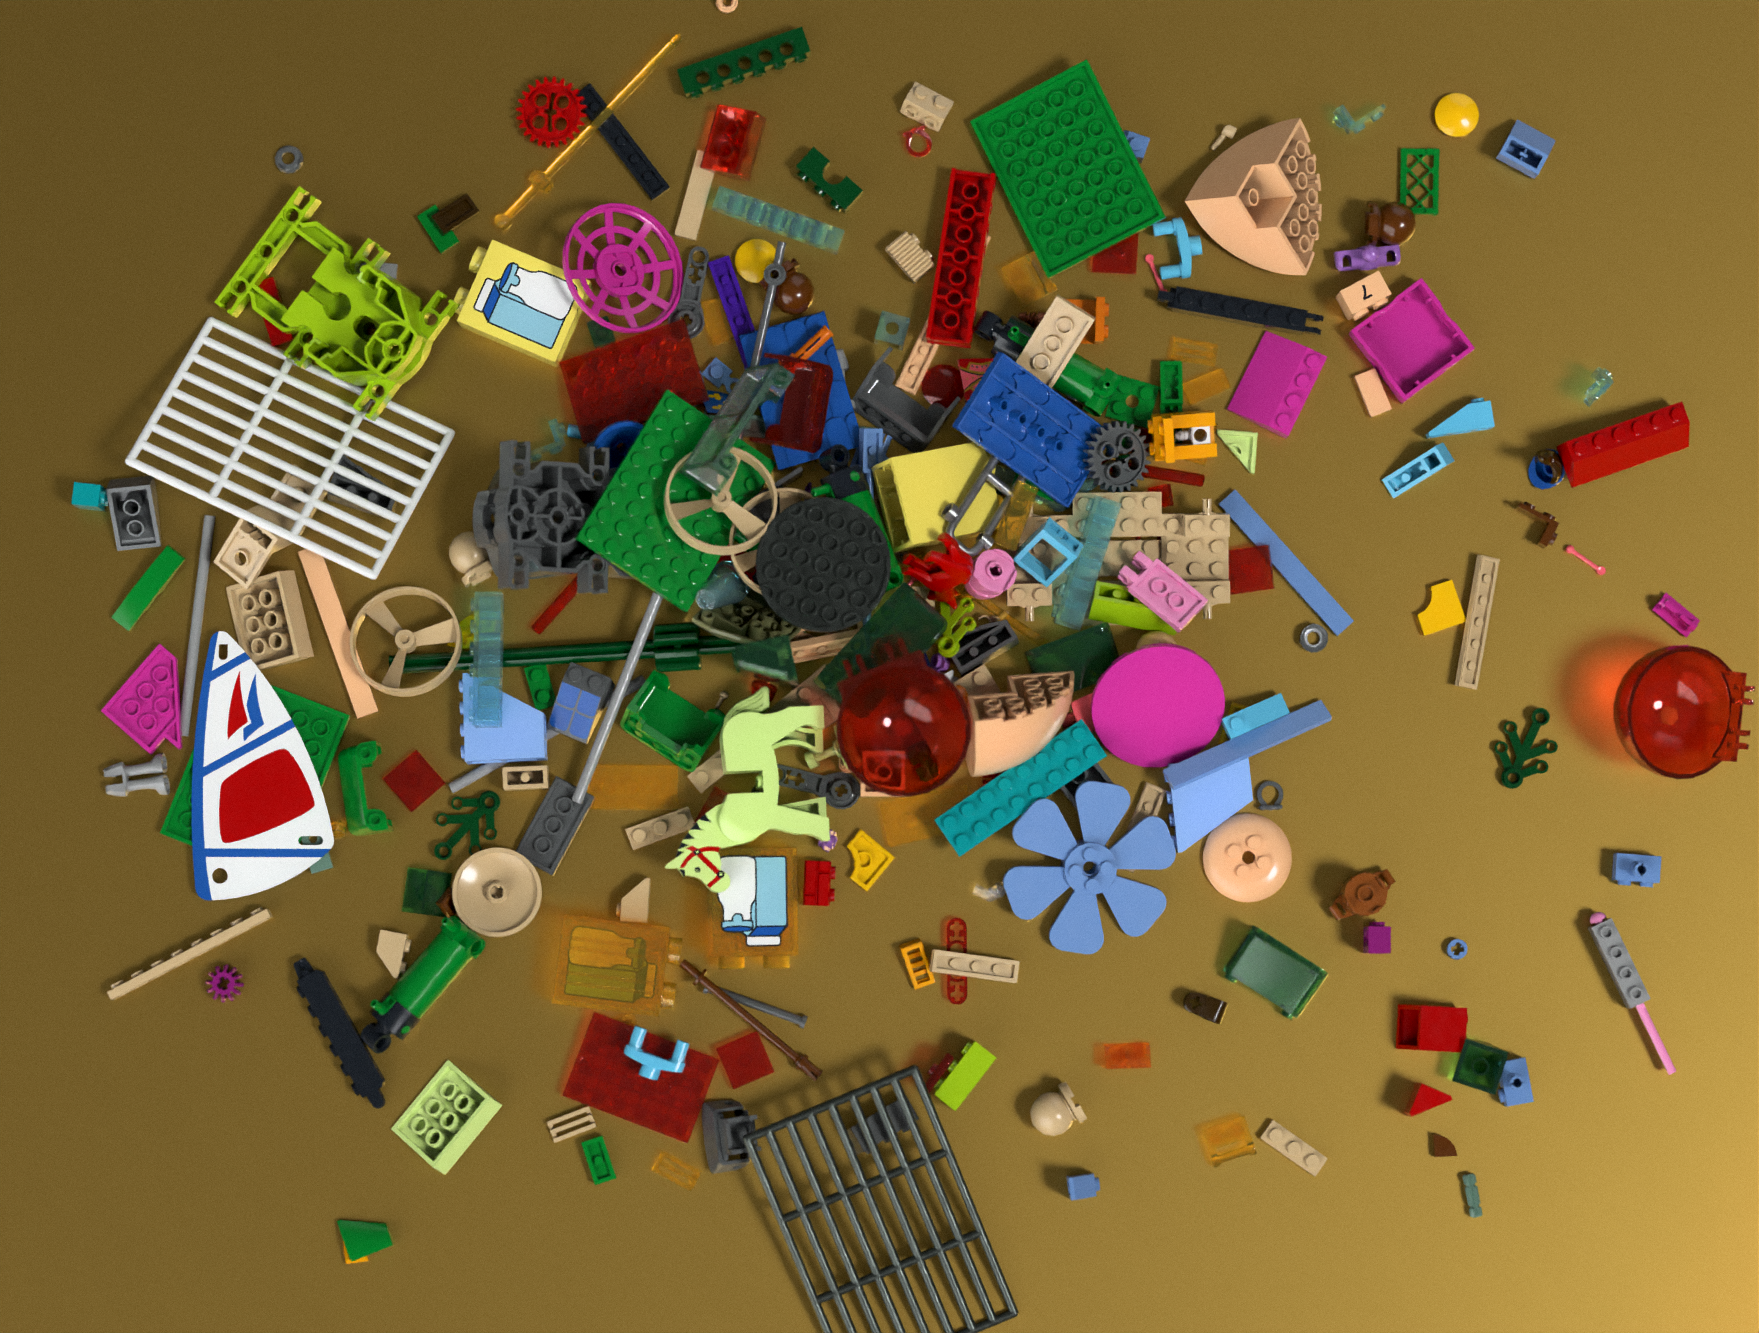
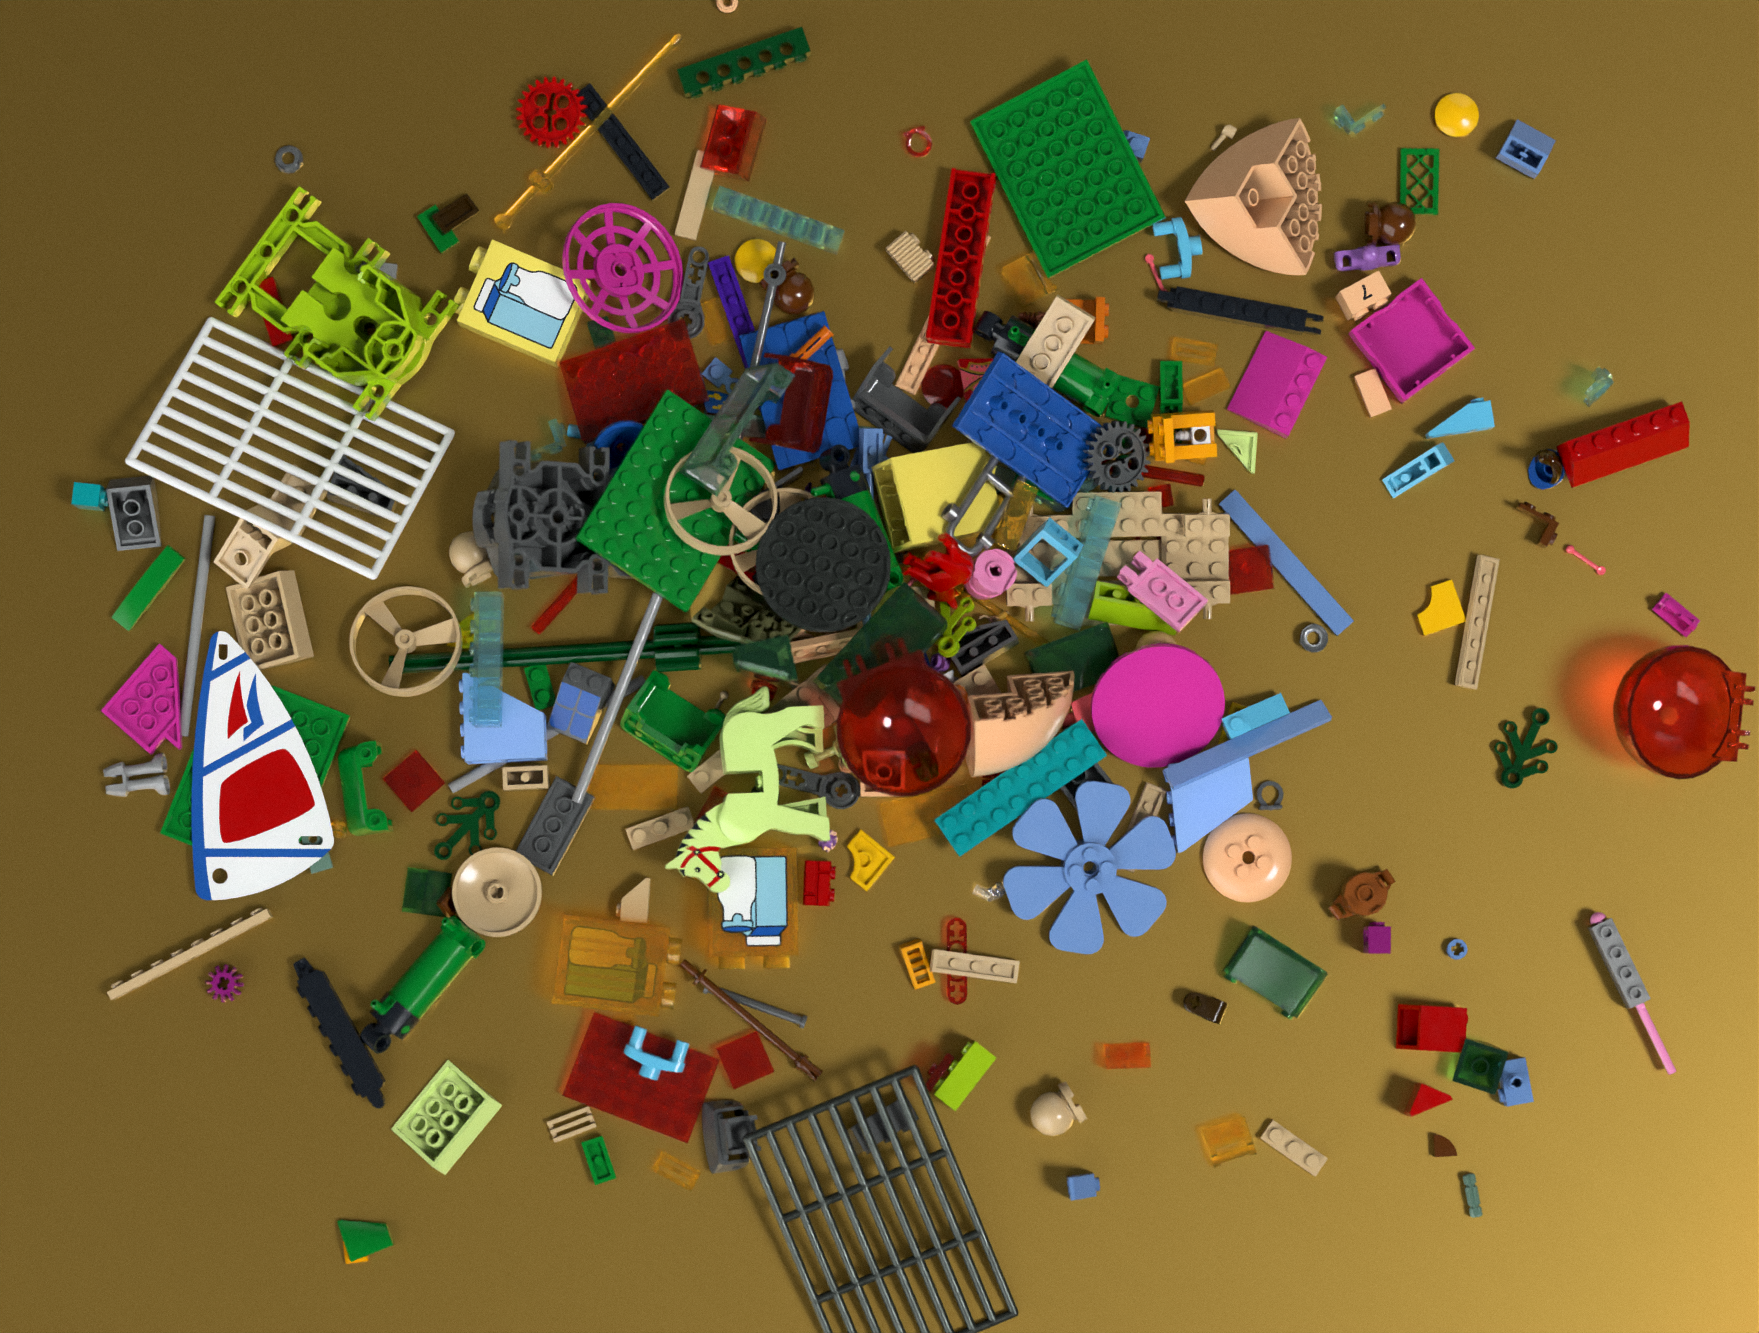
(337, 632): light nougat tile -> none
(392, 950): tan slope -> none
(722, 587): clear light blue cone -> none
(841, 195): dark green arch -> none
(898, 338): clear light blue piece -> none
(926, 106): tan bracket -> none
(1118, 258): clear red plate -> none
(1636, 868): medium blue brick -> none

